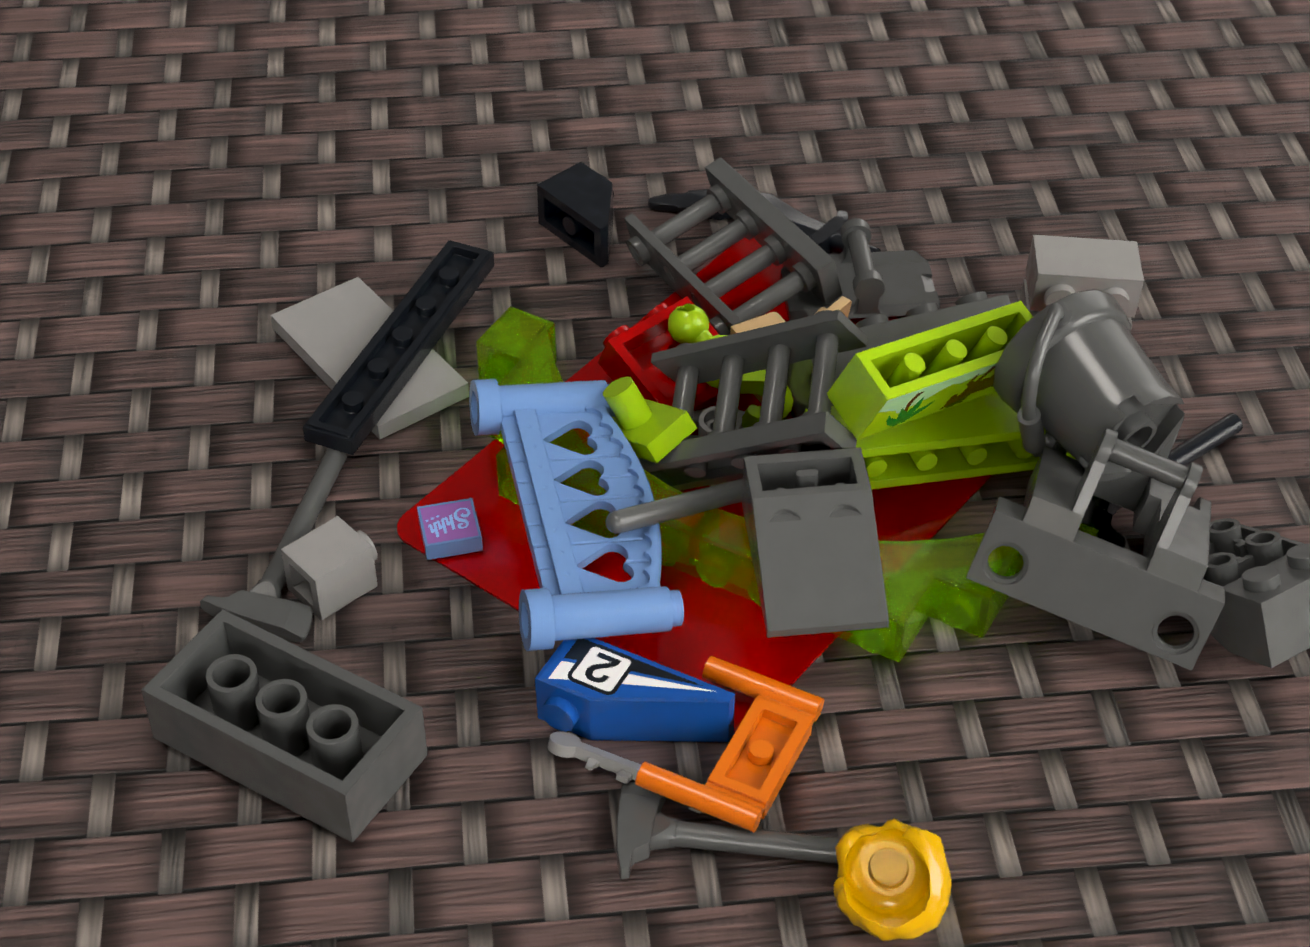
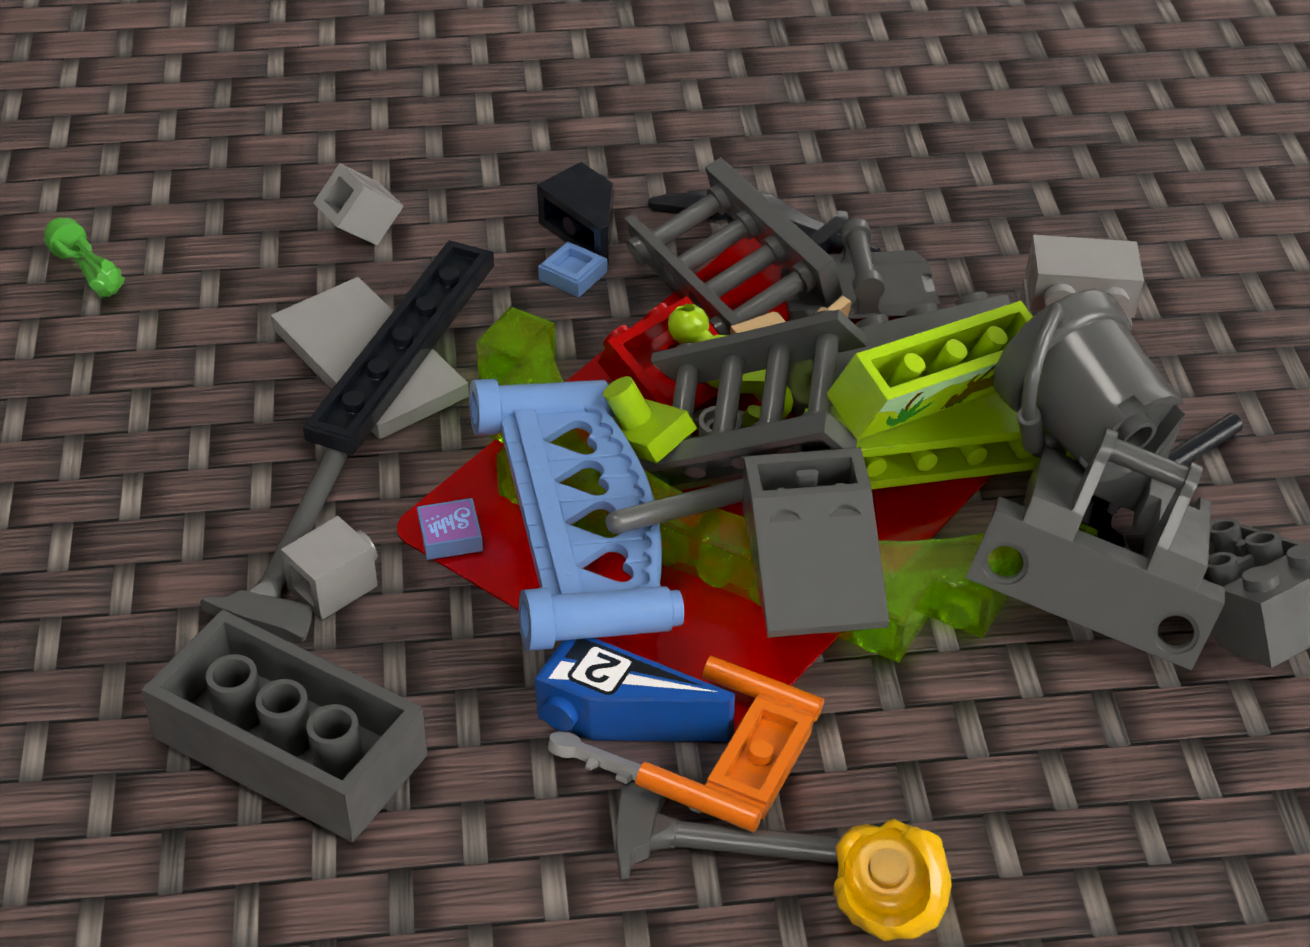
(68, 239): none -> bright green piece
(358, 204): none -> light grey brick
(572, 269): none -> medium blue tile

